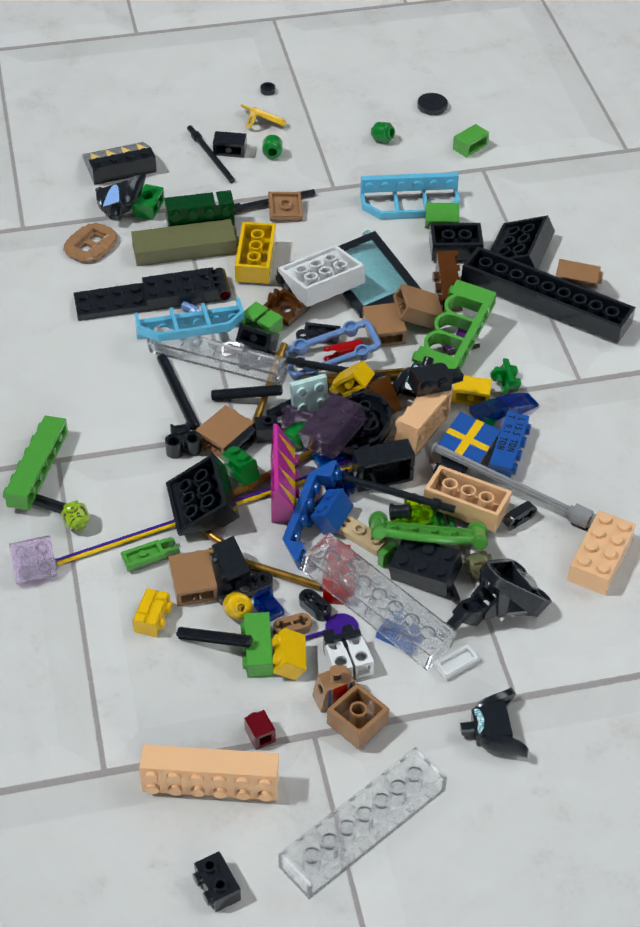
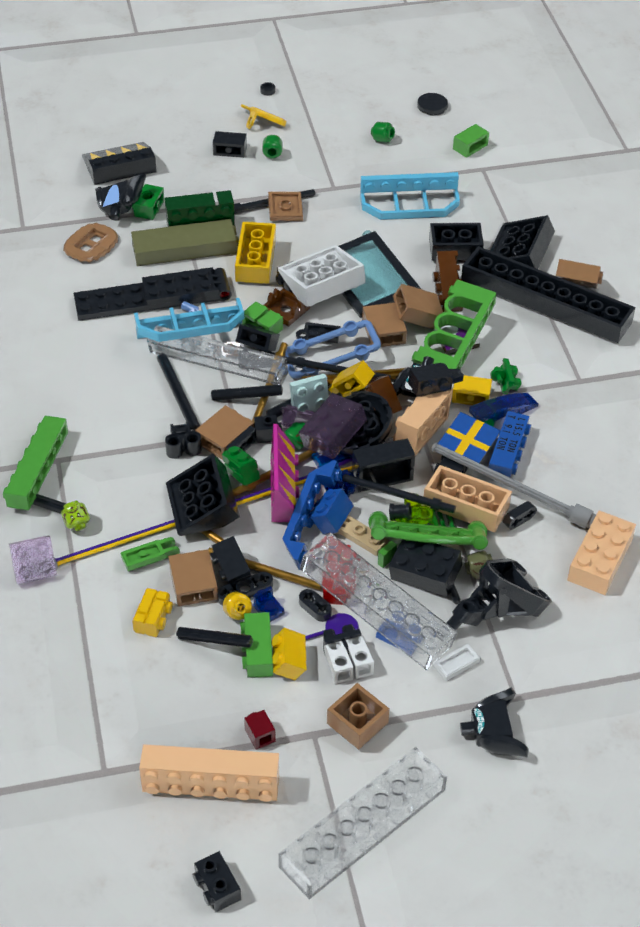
(197, 137): black bar -> none
(292, 622): medium nougat beam -> none
(332, 686): medium nougat torso -> none
(341, 348): red piece -> none
(441, 213): bright green piece -> none

